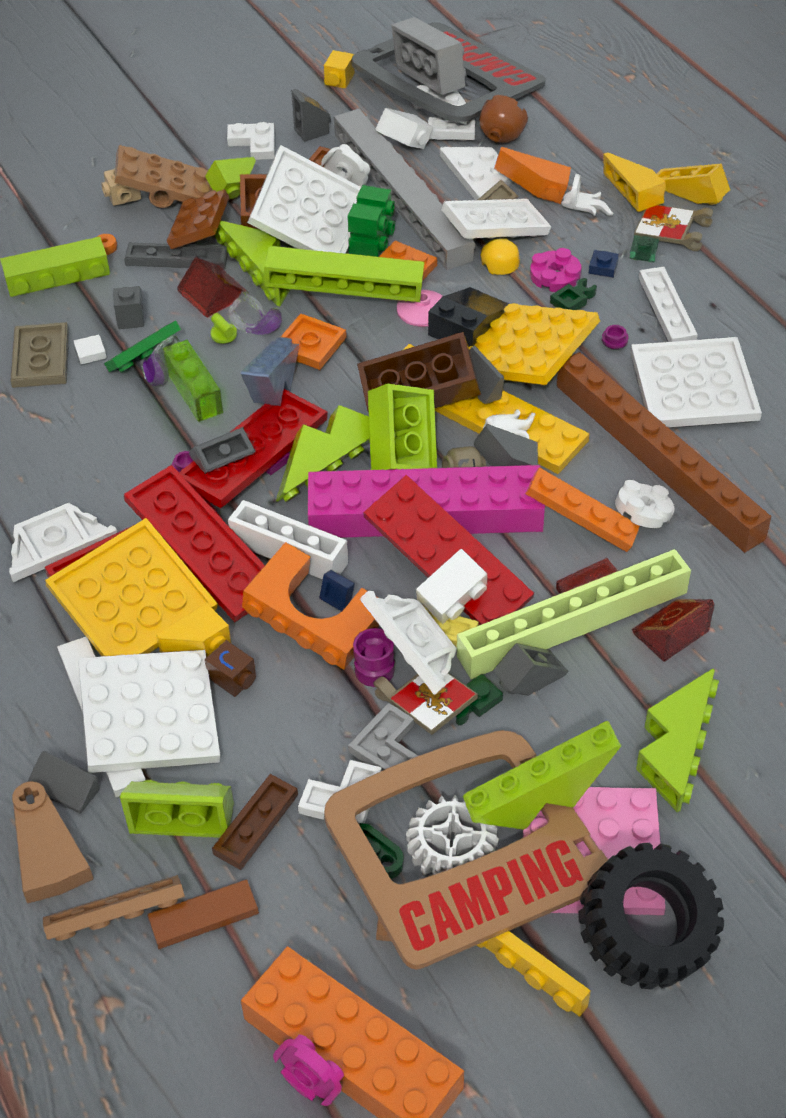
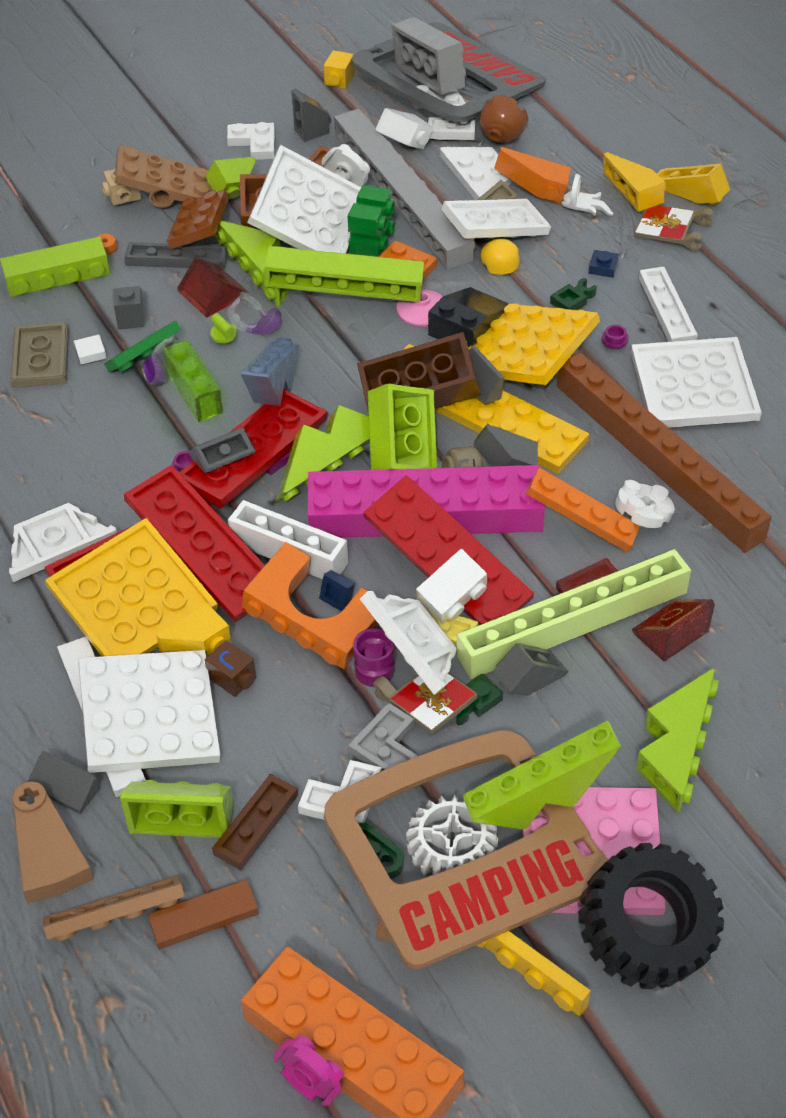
(315, 339): orange plate -> none
(511, 423): white piece -> none
(544, 266): dark pink plate -> none
(644, 248): clear green plate -> none

